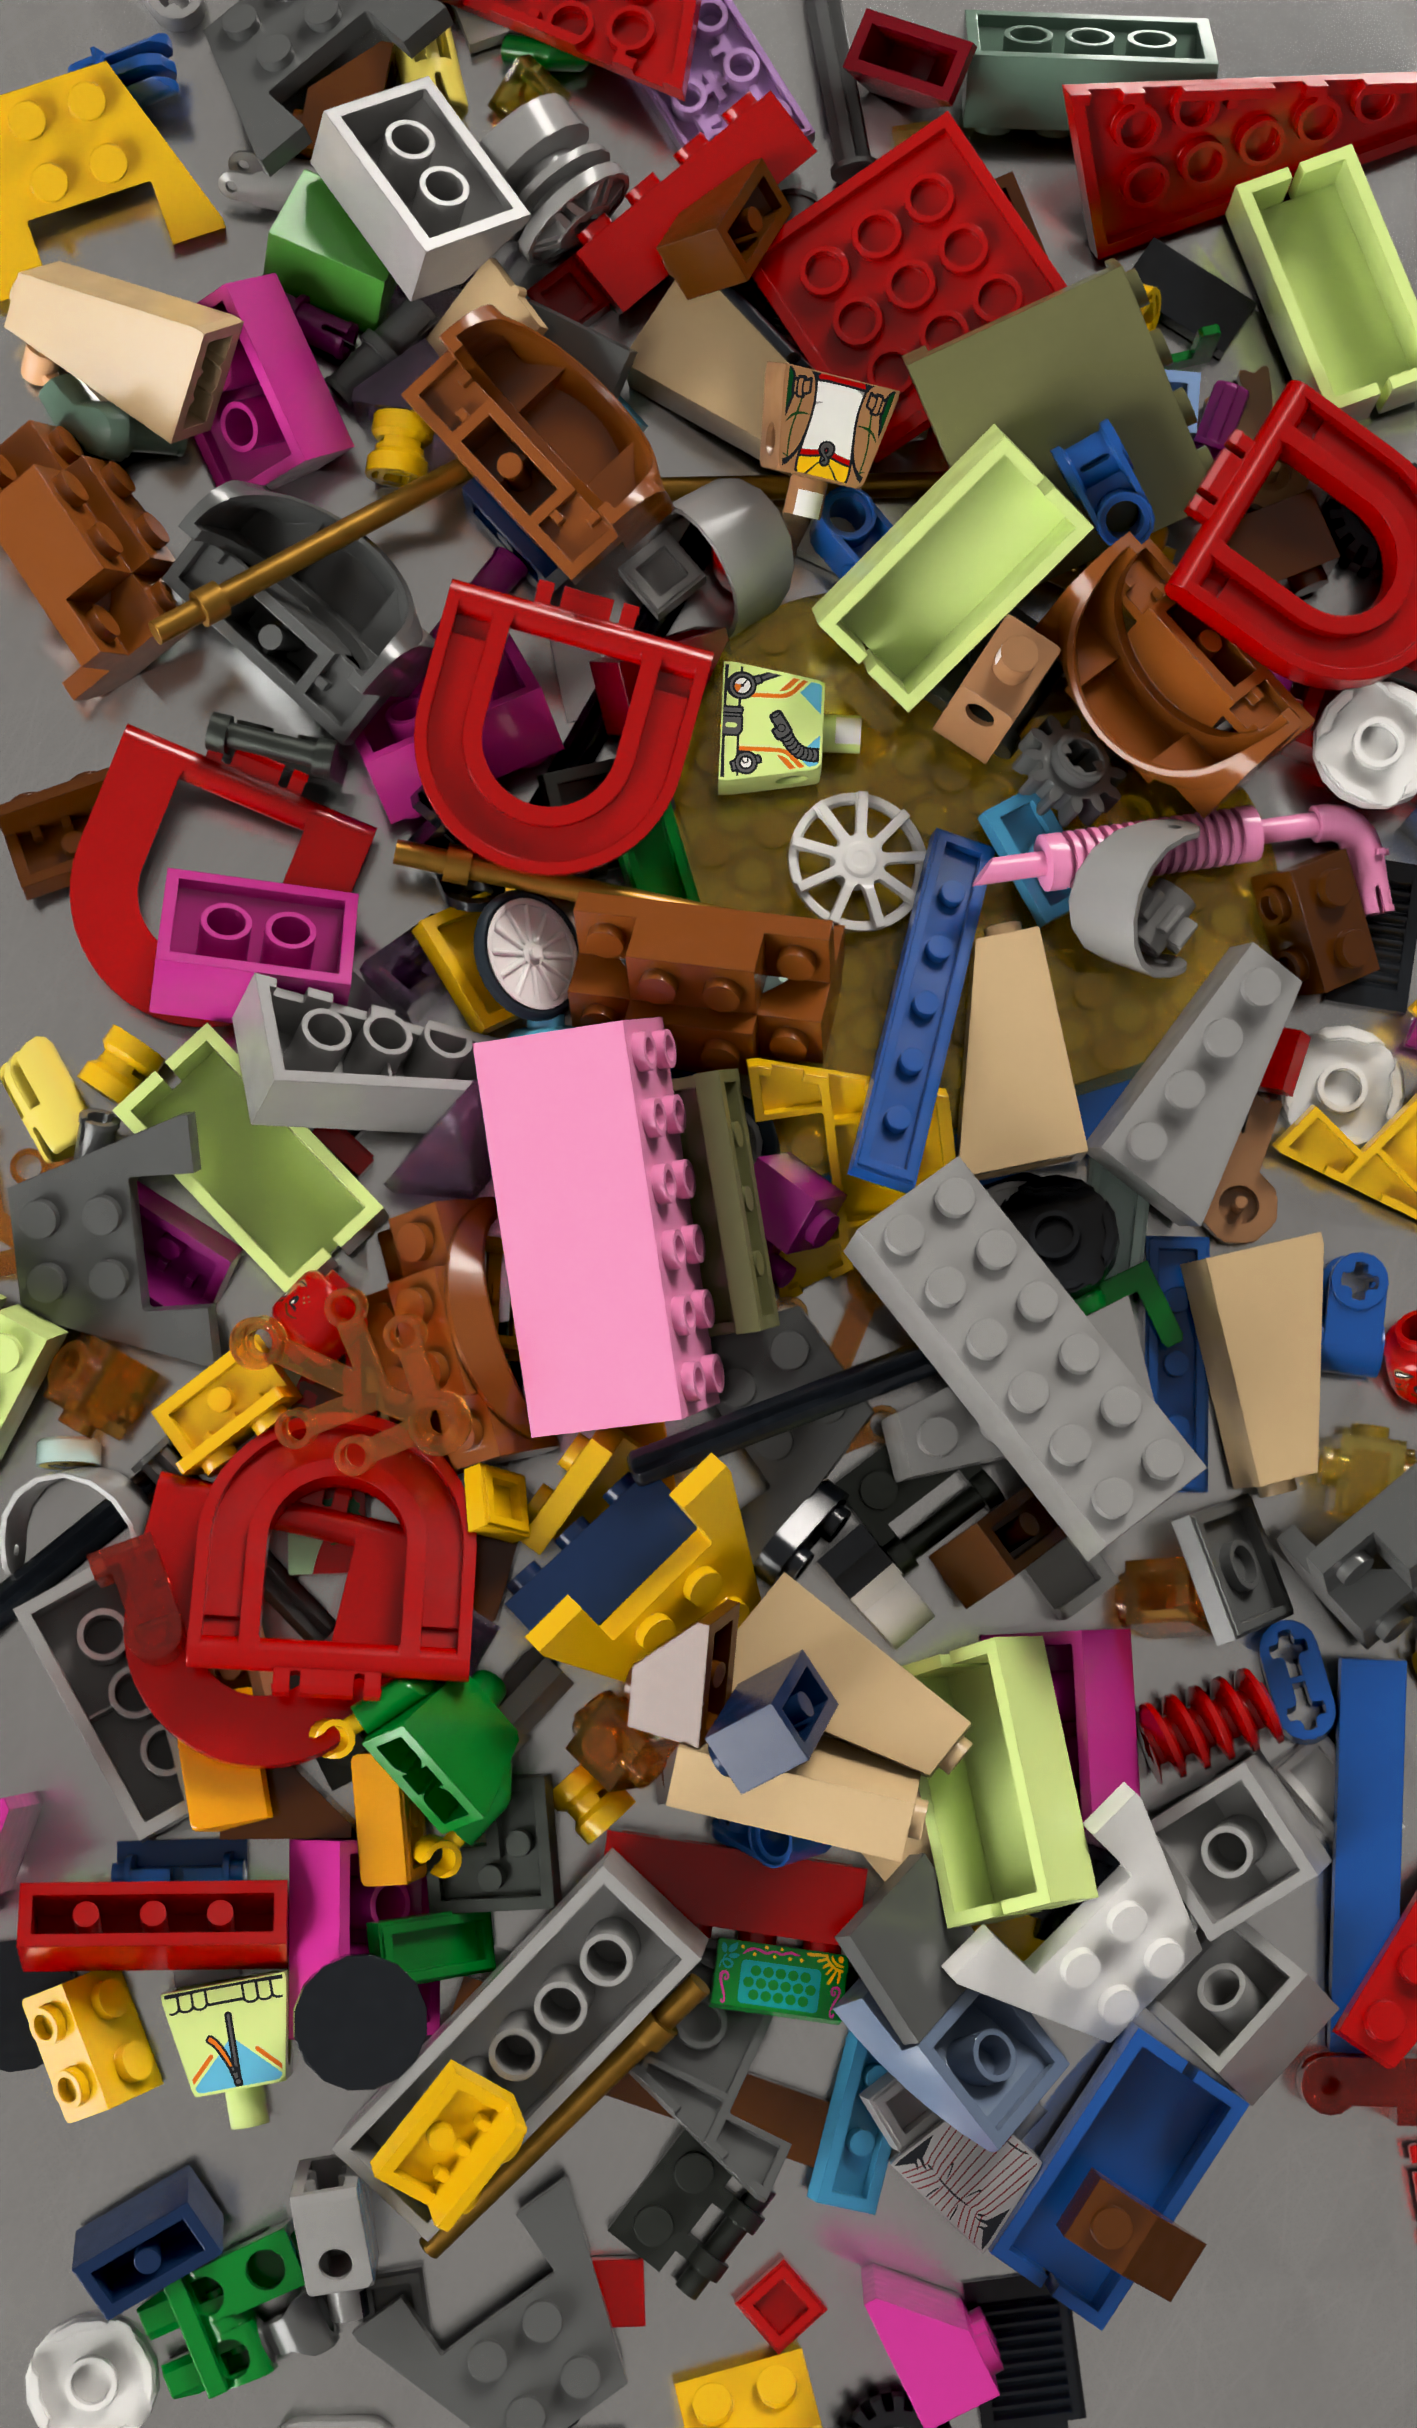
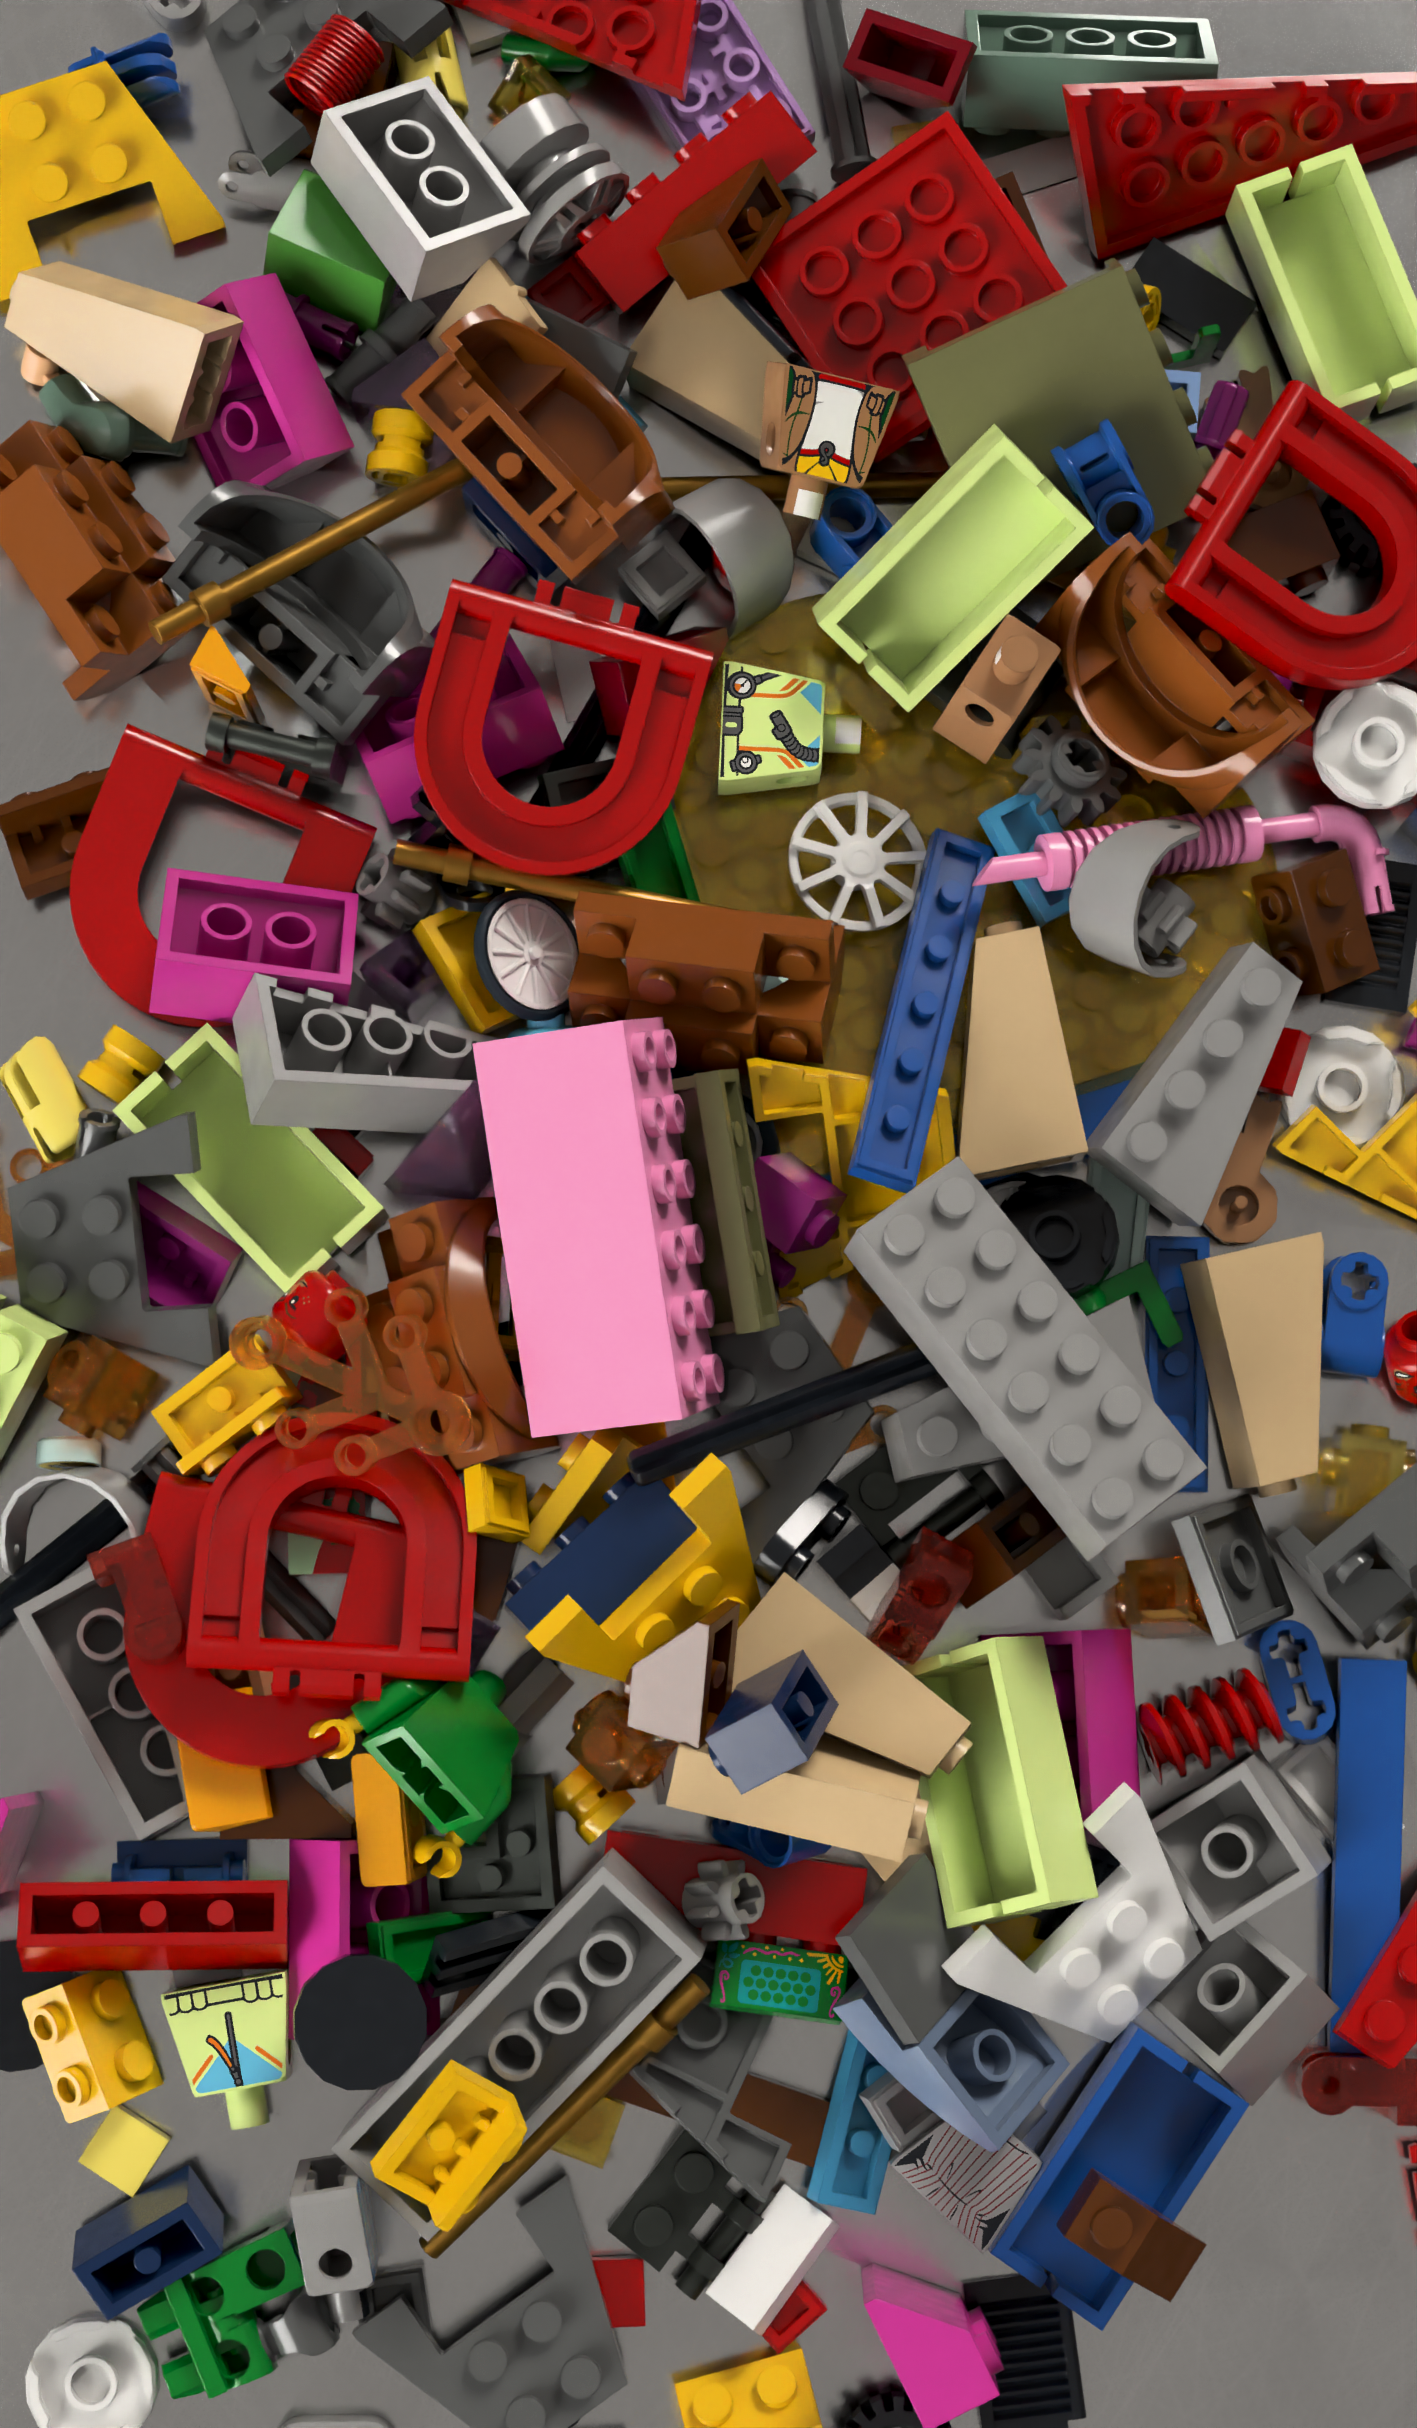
(124, 2149): none -> light yellow tile
(223, 679): none -> light orange slope
(334, 65): none -> red piece
(393, 892): none -> light grey gear
(473, 1952): none -> black tile
(593, 2133): none -> clear yellow plate
(723, 1900): none -> light grey gear
(772, 2260): none -> white tile
(921, 1596): none -> clear red leg
(1036, 164): none -> white sticker

